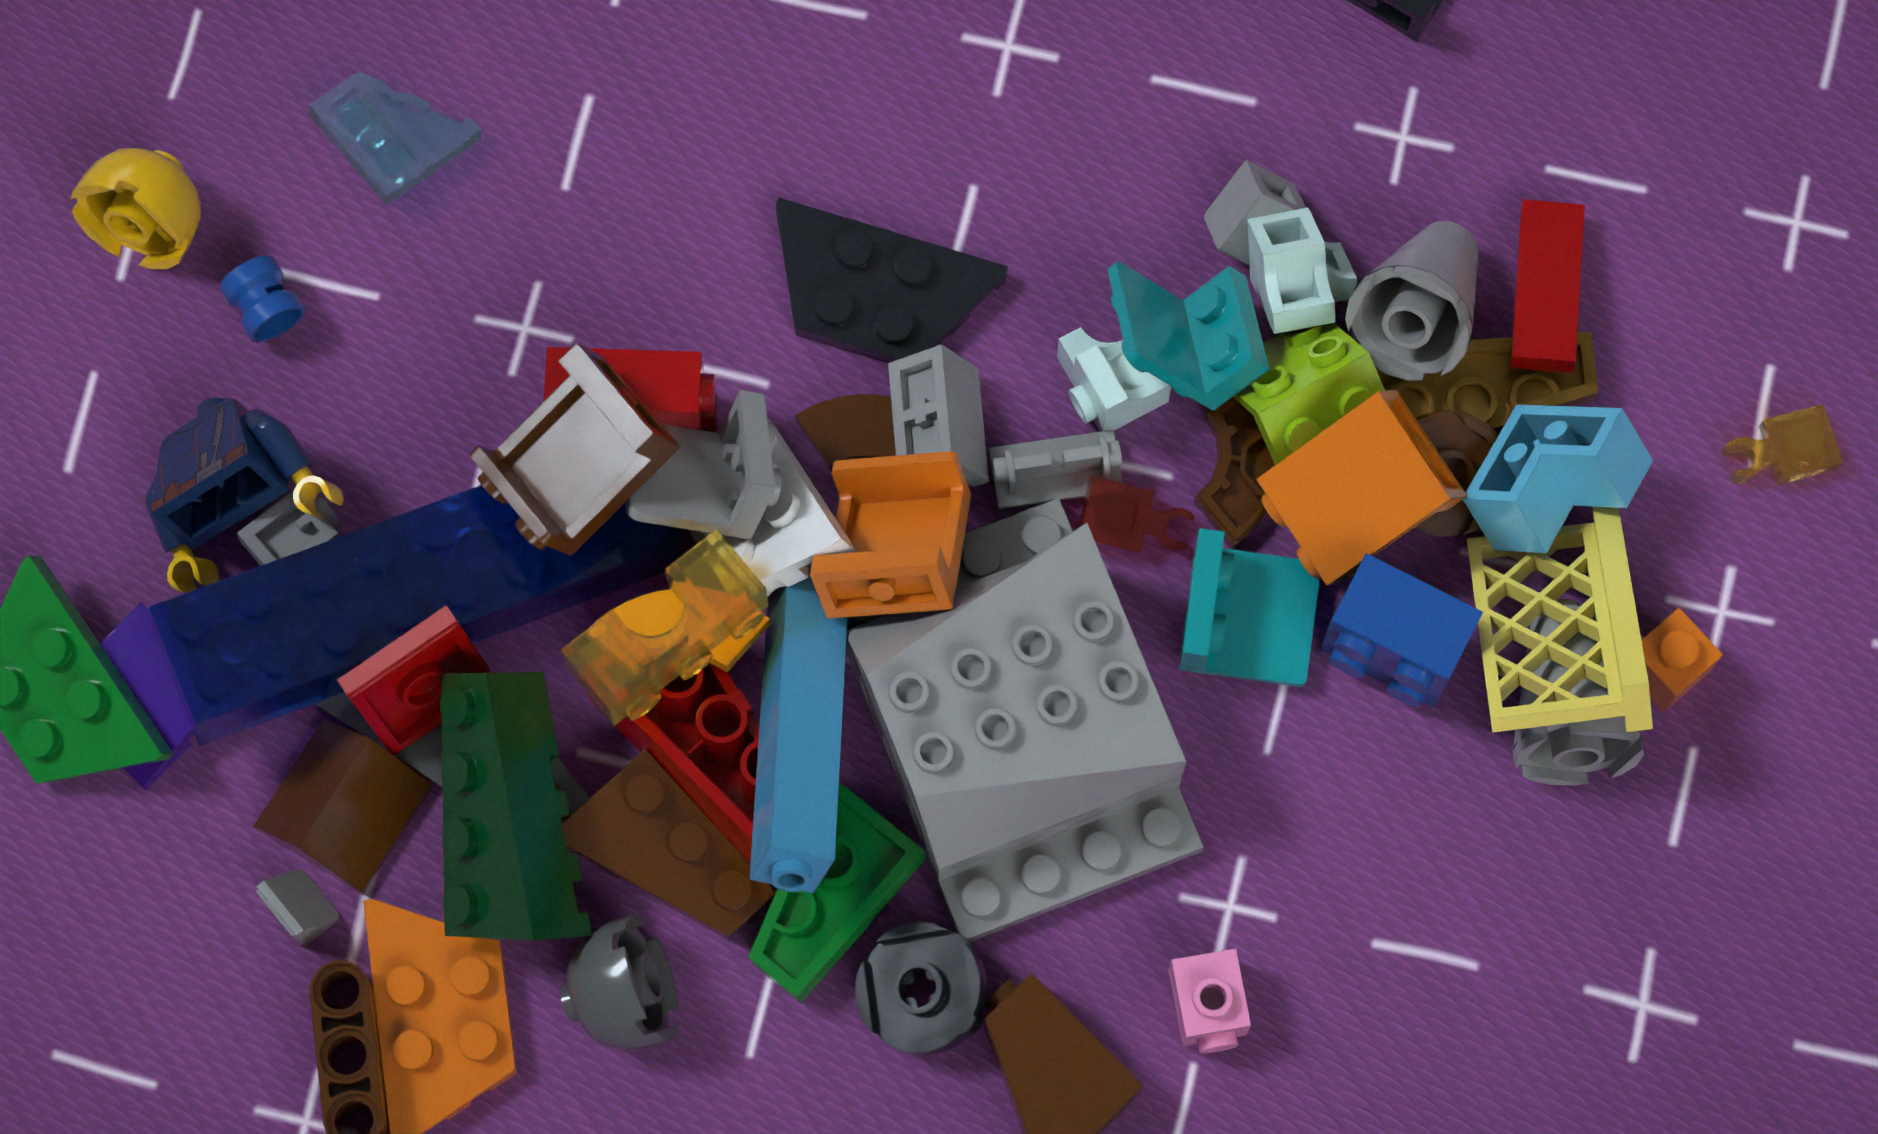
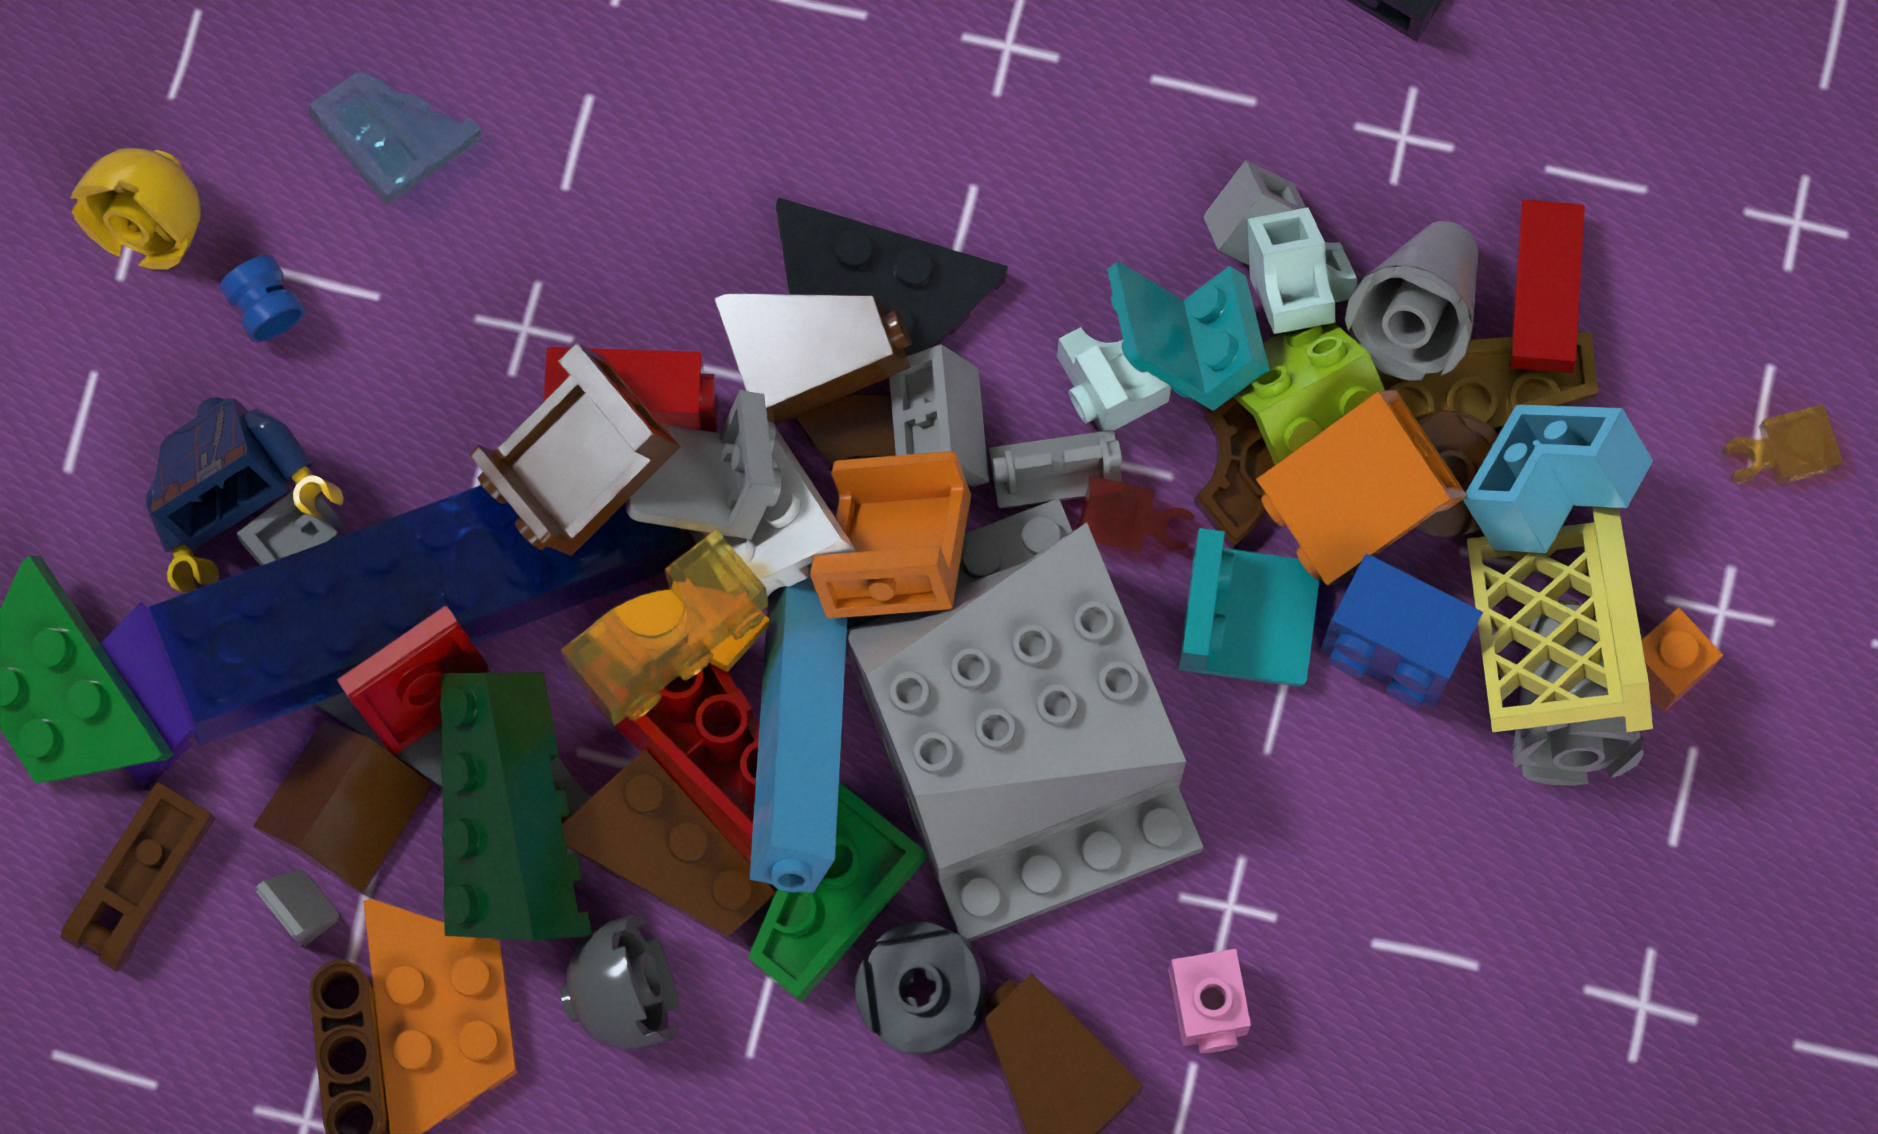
(138, 875): none -> reddish brown plate
(812, 347): none -> slope

